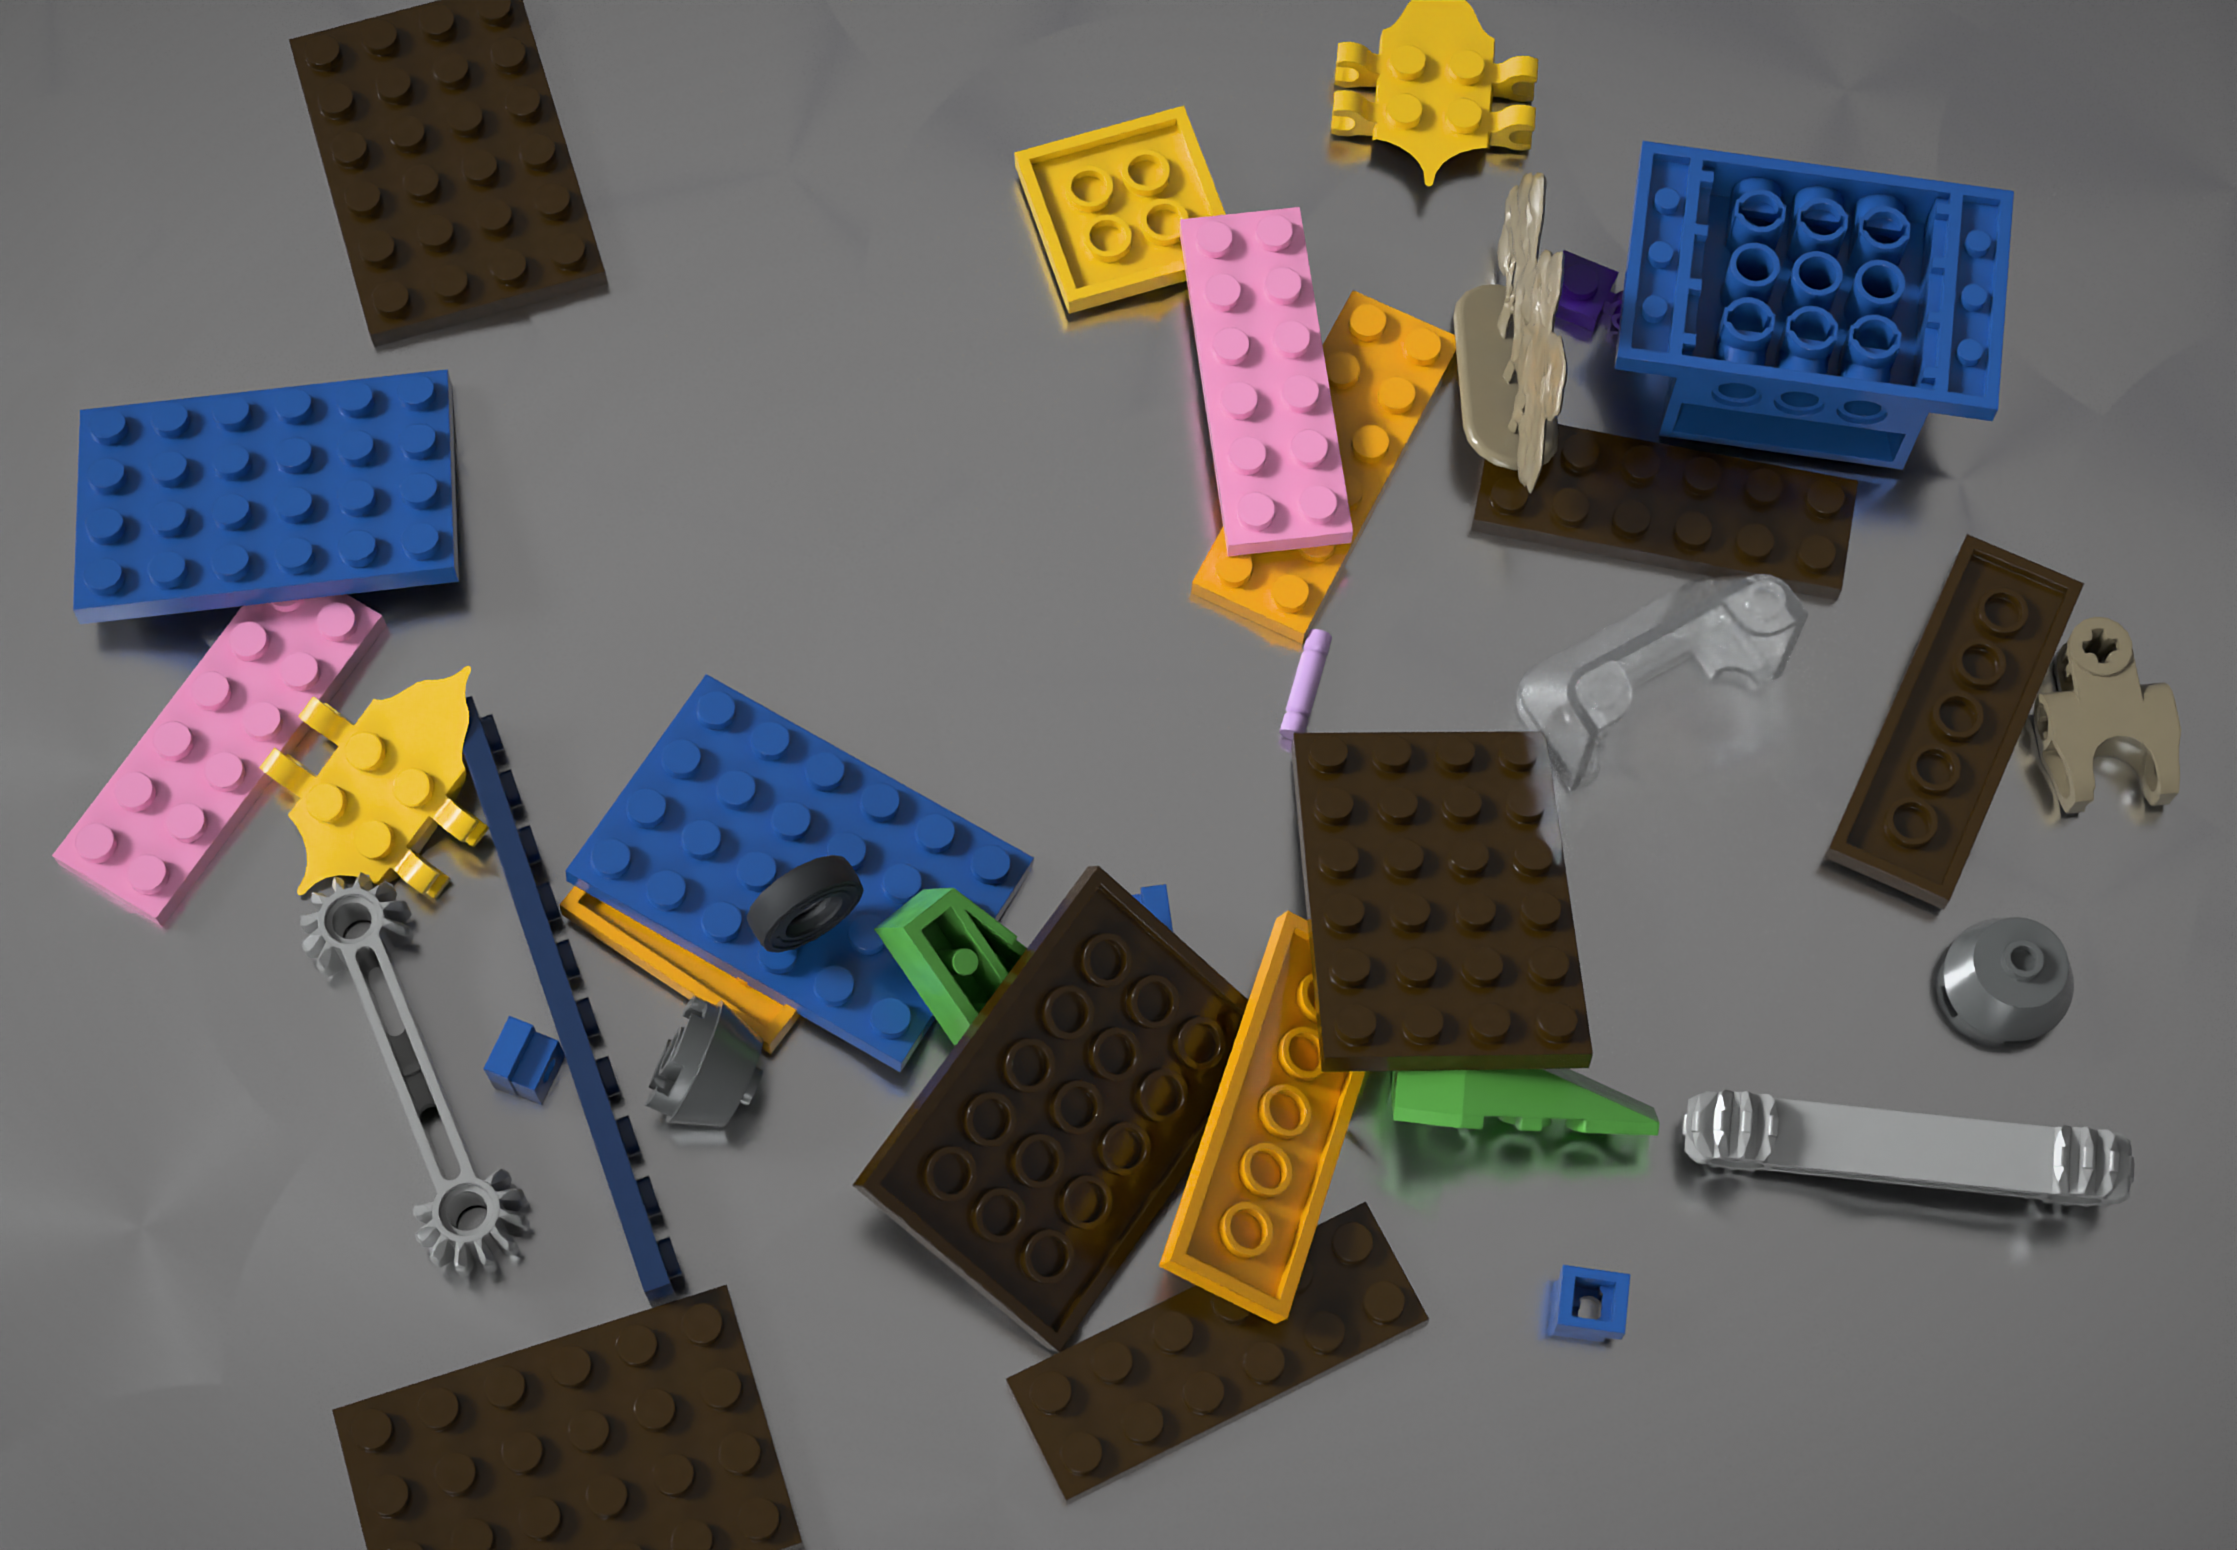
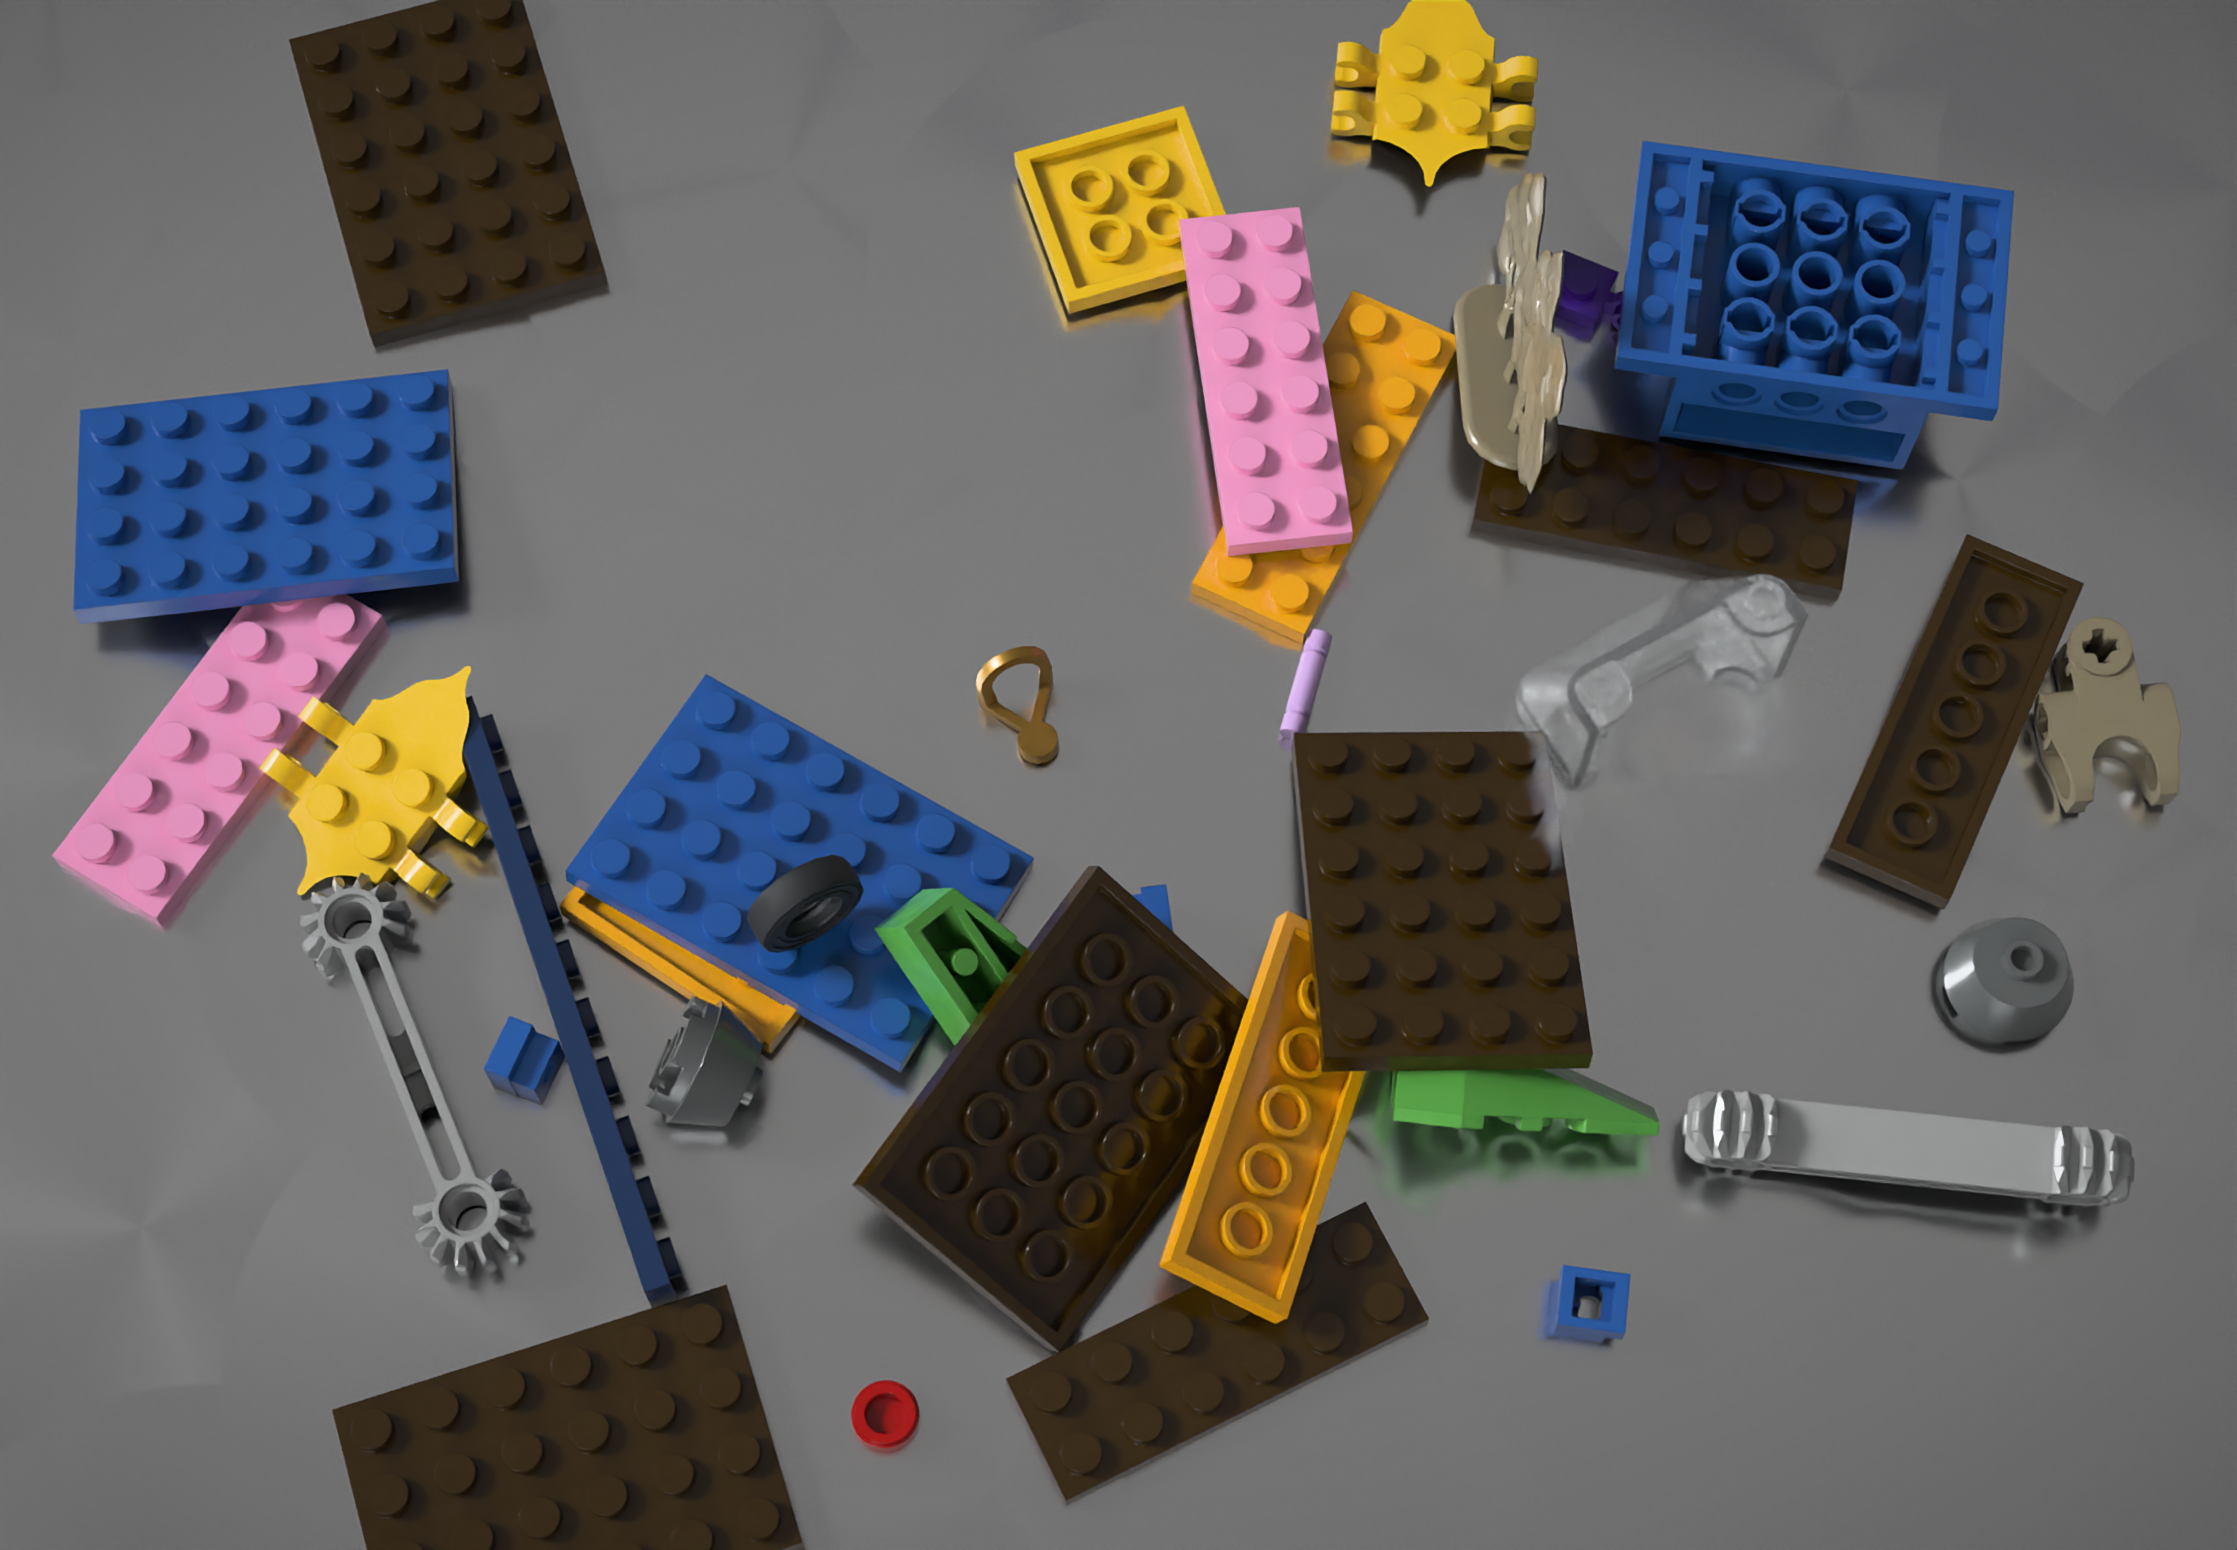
(885, 1416): none -> red tile
(1037, 739): none -> pearl gold piece

